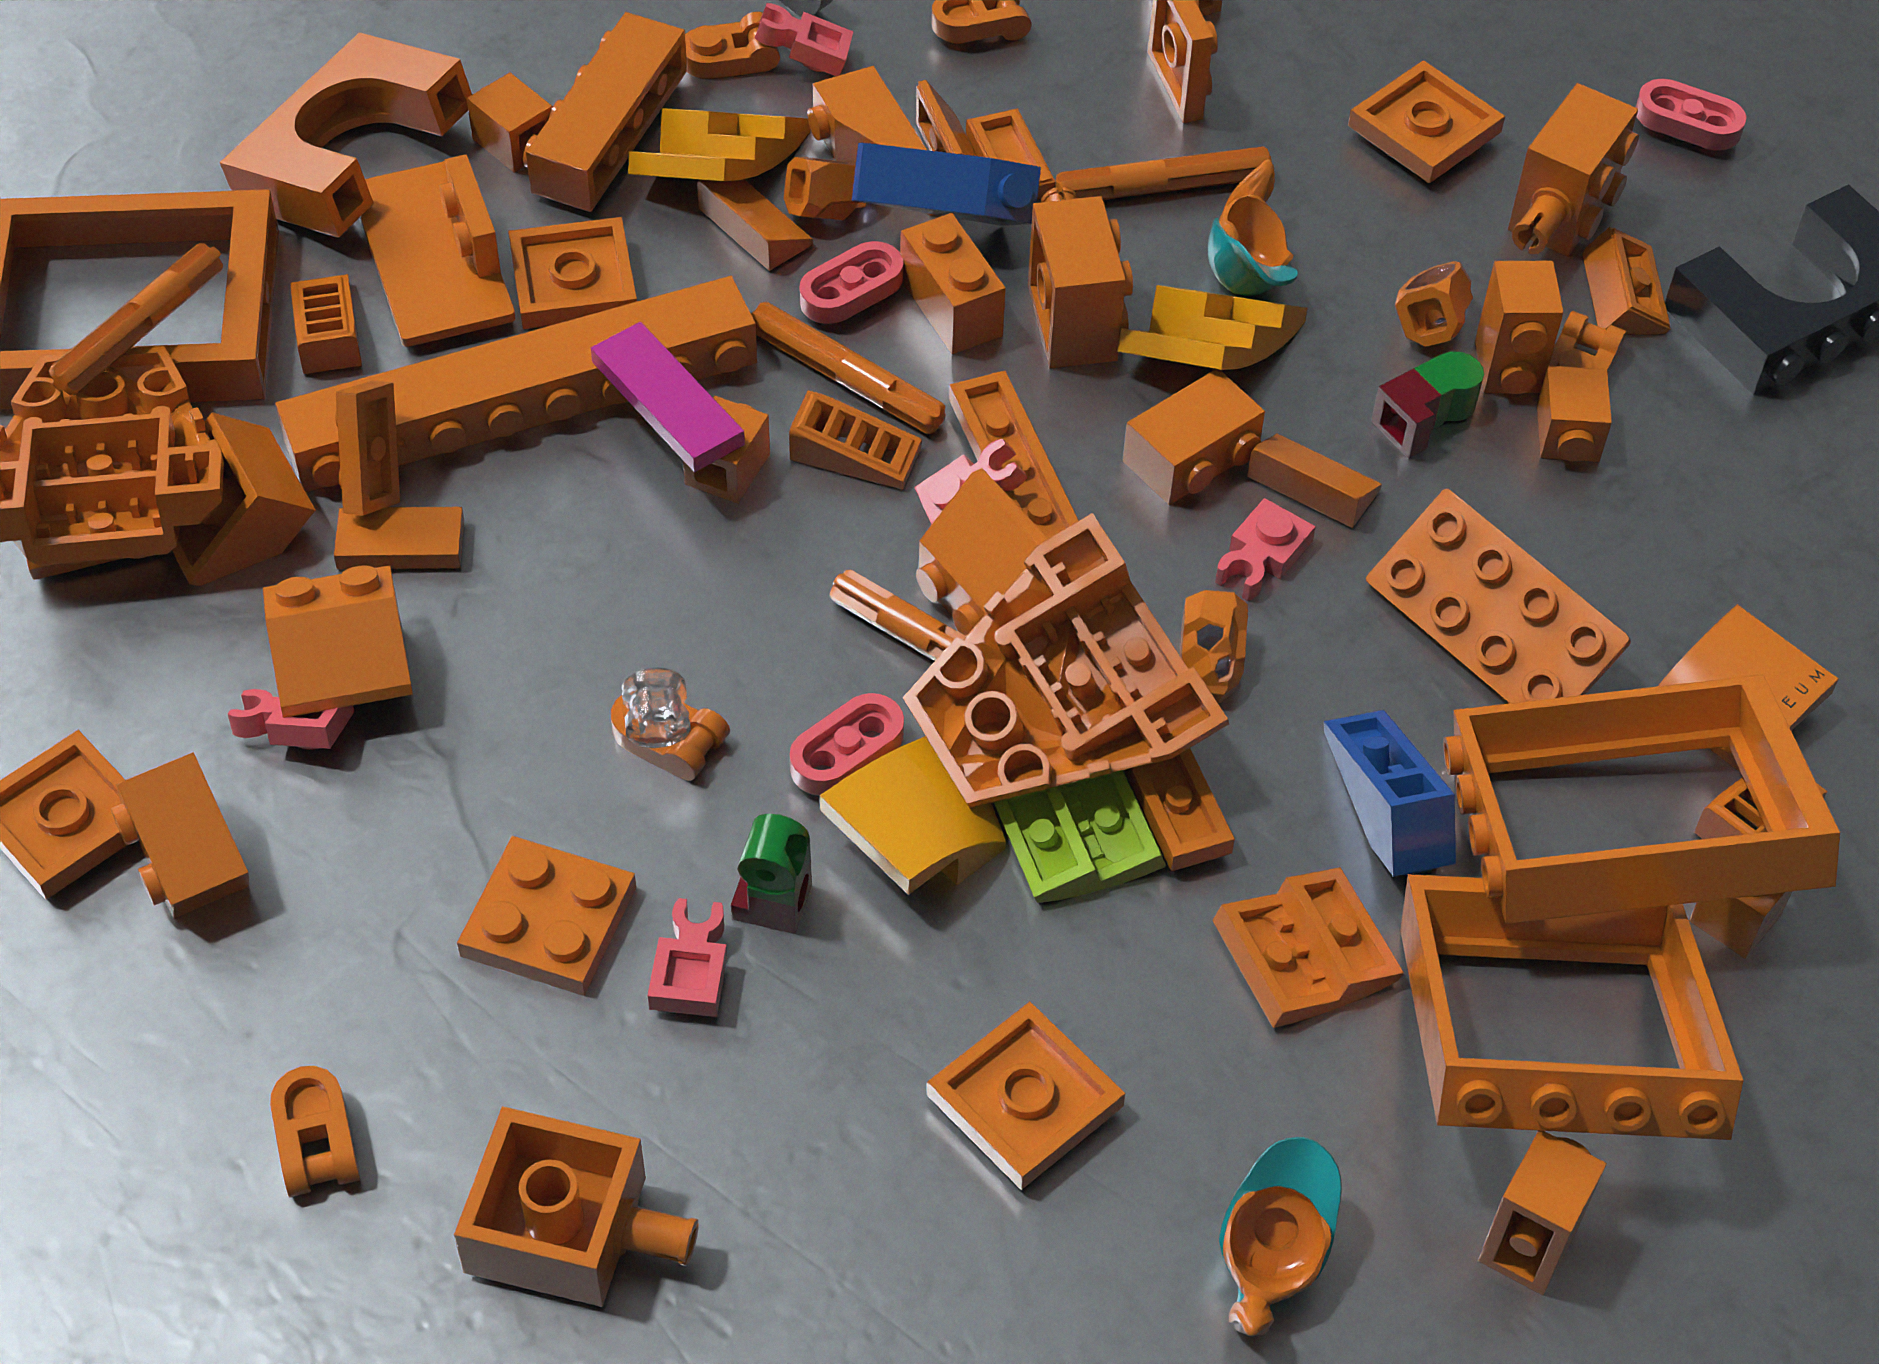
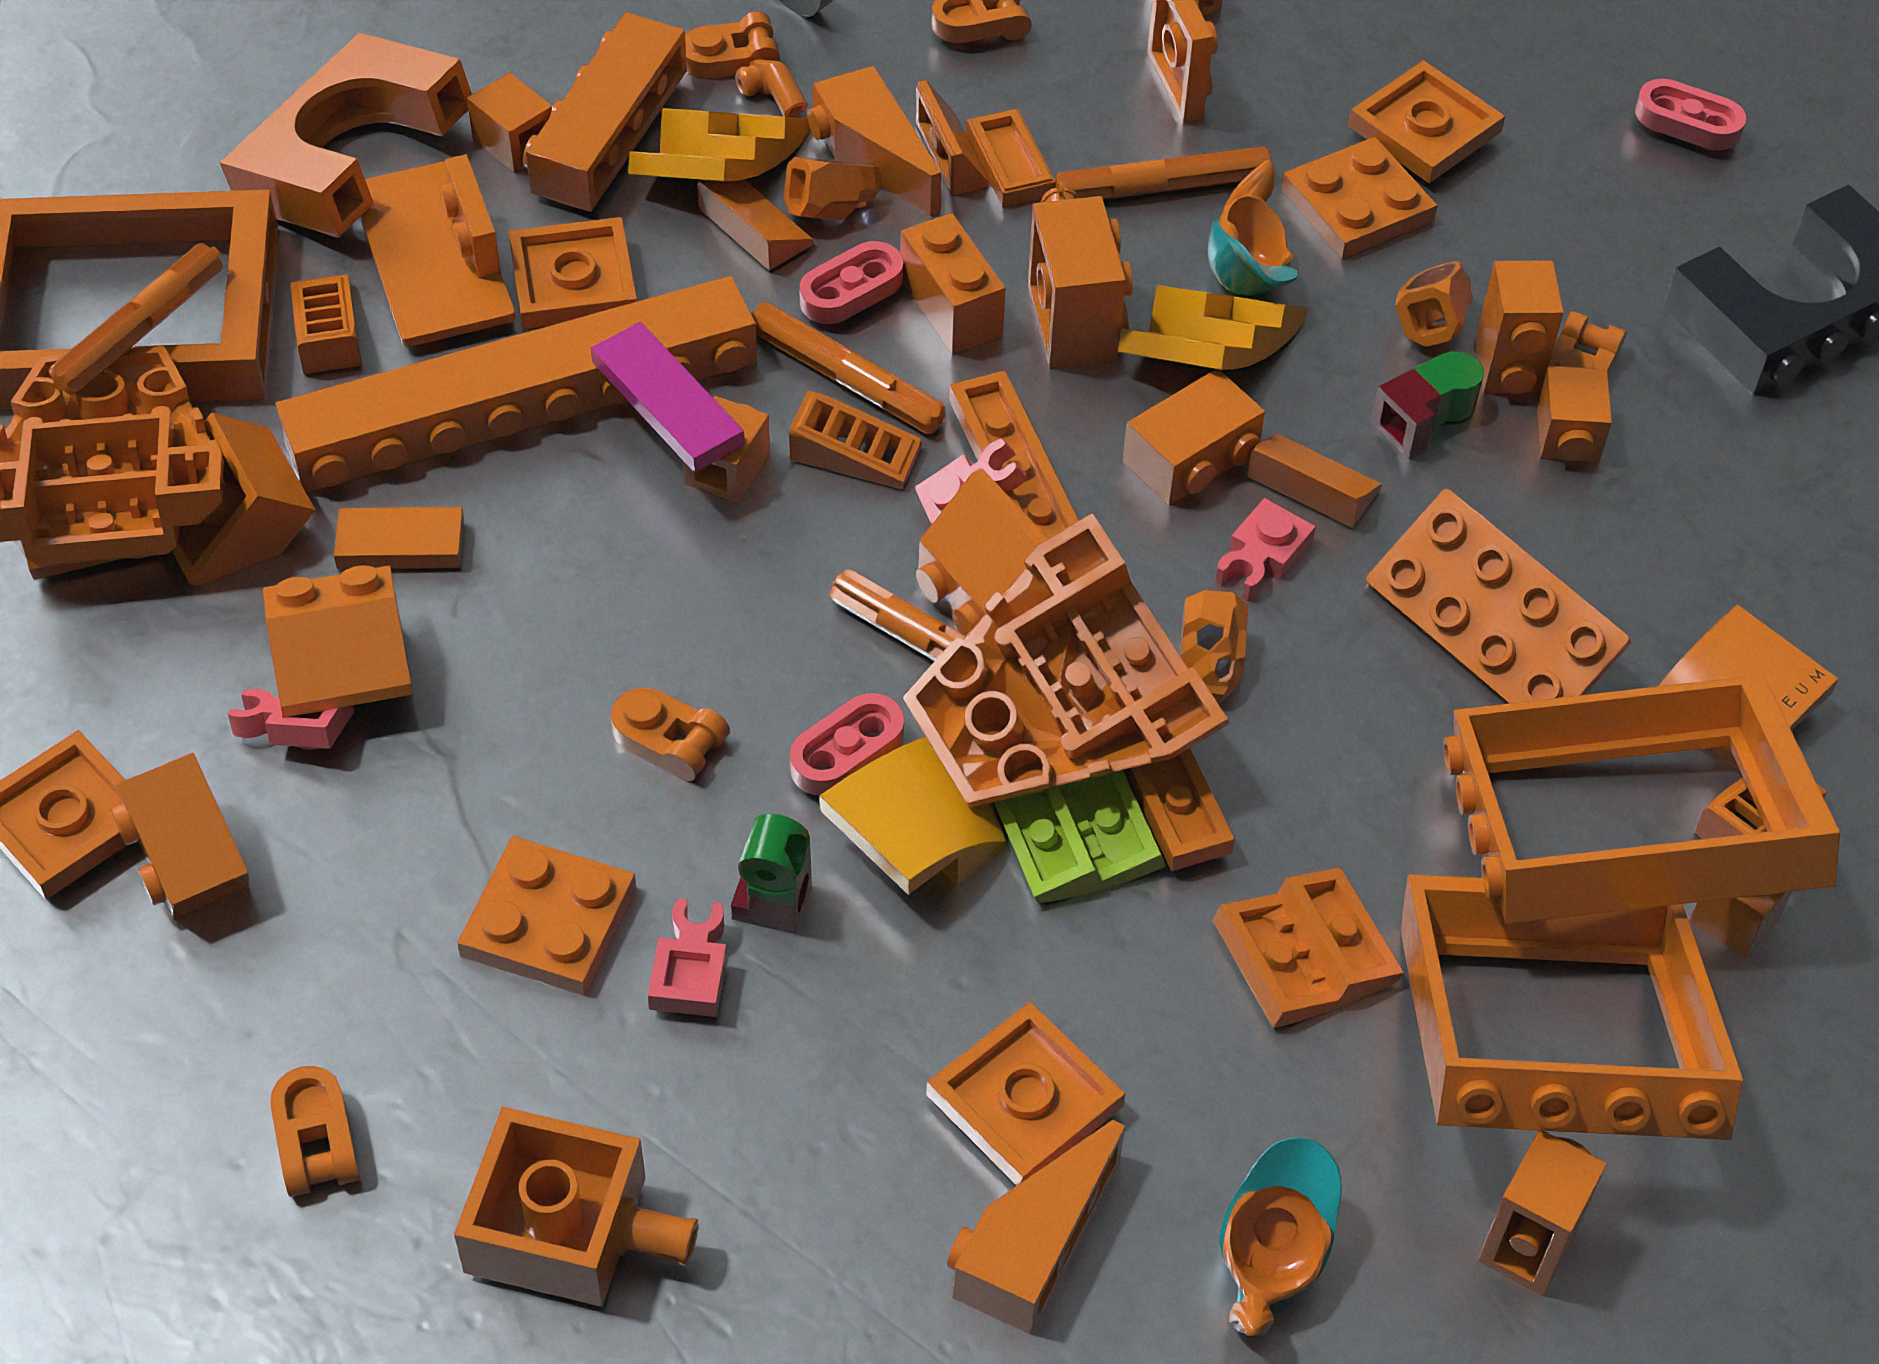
(367, 447): orange plate -> none
(655, 707): clear wheel -> none
(773, 79): none -> orange arm
(812, 40): coral plate -> none
(946, 183): blue slope -> none
(1031, 1231): none -> orange slope
(1358, 197): none -> orange plate
(1395, 793): blue slope -> none
(1573, 171): orange brick -> none
(1625, 284): orange slope -> none

